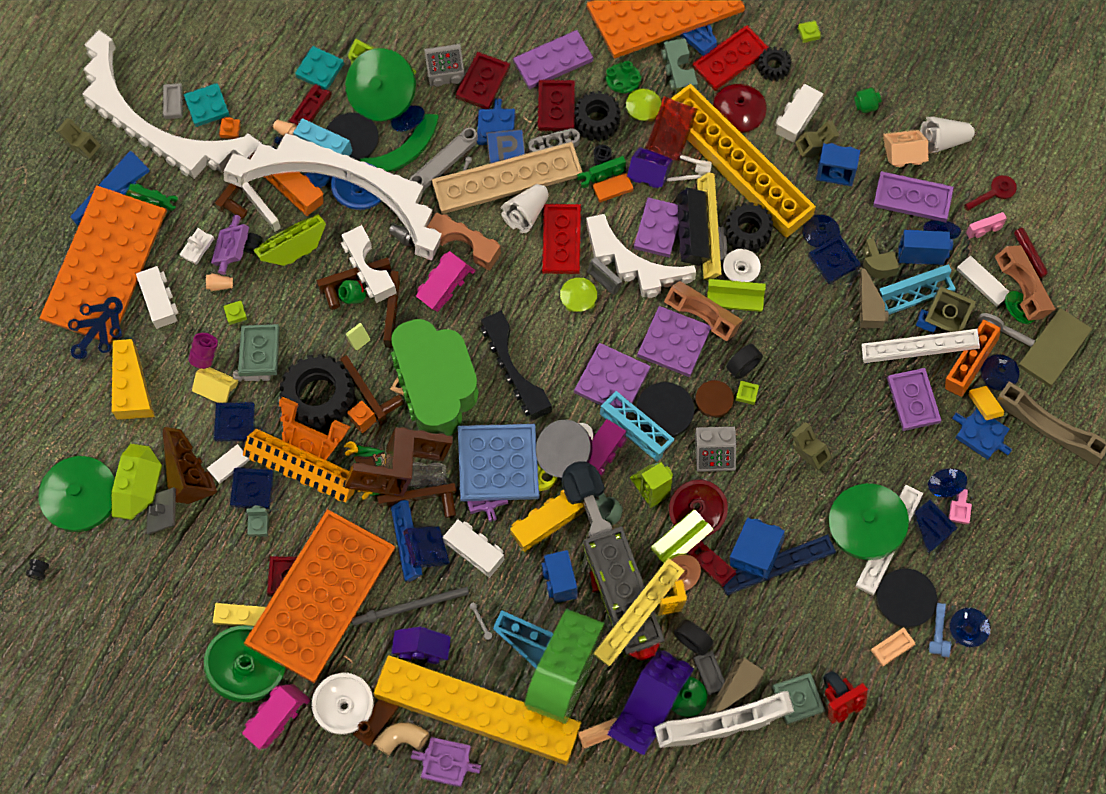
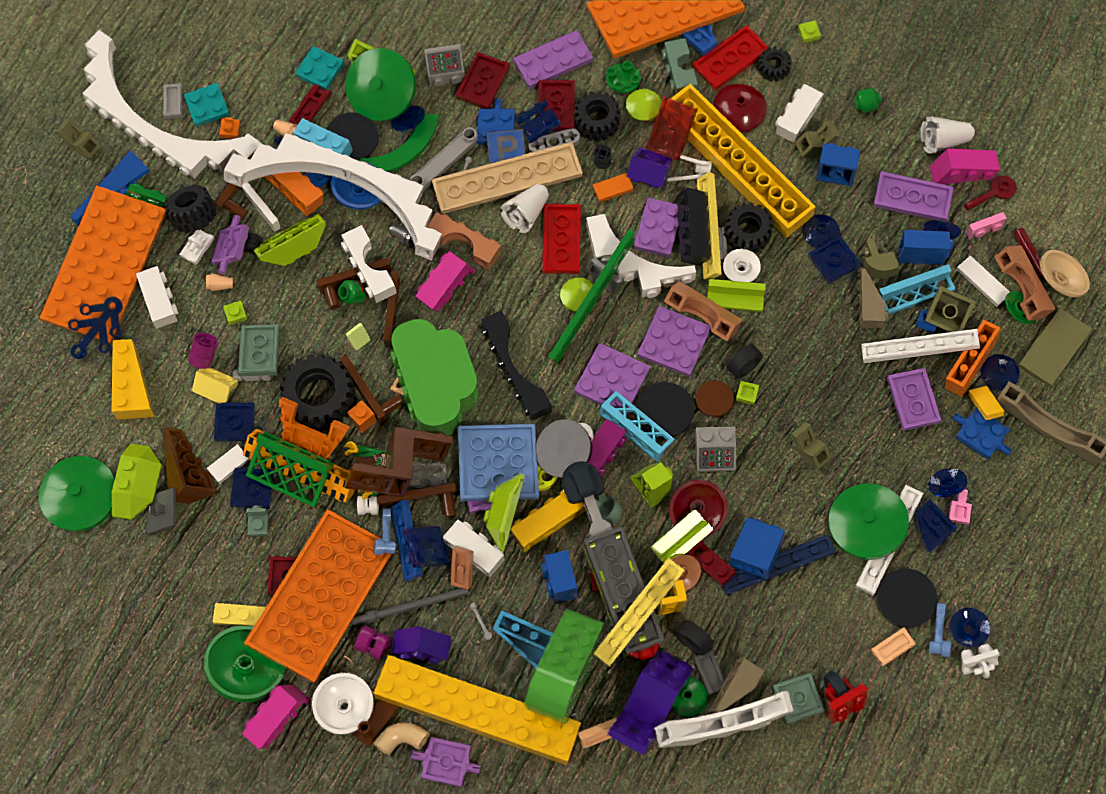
(37, 569): black wheel -> none
(190, 208): none -> black tyre
(294, 453): none -> green fence
(366, 640): none -> magenta wheel
(368, 505): none -> white wheel
(385, 545): none -> medium blue brick
(462, 567): none -> nougat plate
(502, 509): none -> lime wedge
(541, 124): none -> clear blue plate
(592, 296): none -> green tile
(602, 171): green plate -> none
(906, 148): light nougat slope -> none
(964, 166): none -> dark pink wedge
(980, 663): none -> white hips
(1011, 332): light grey piece -> none
(1064, 273): none -> tan dish

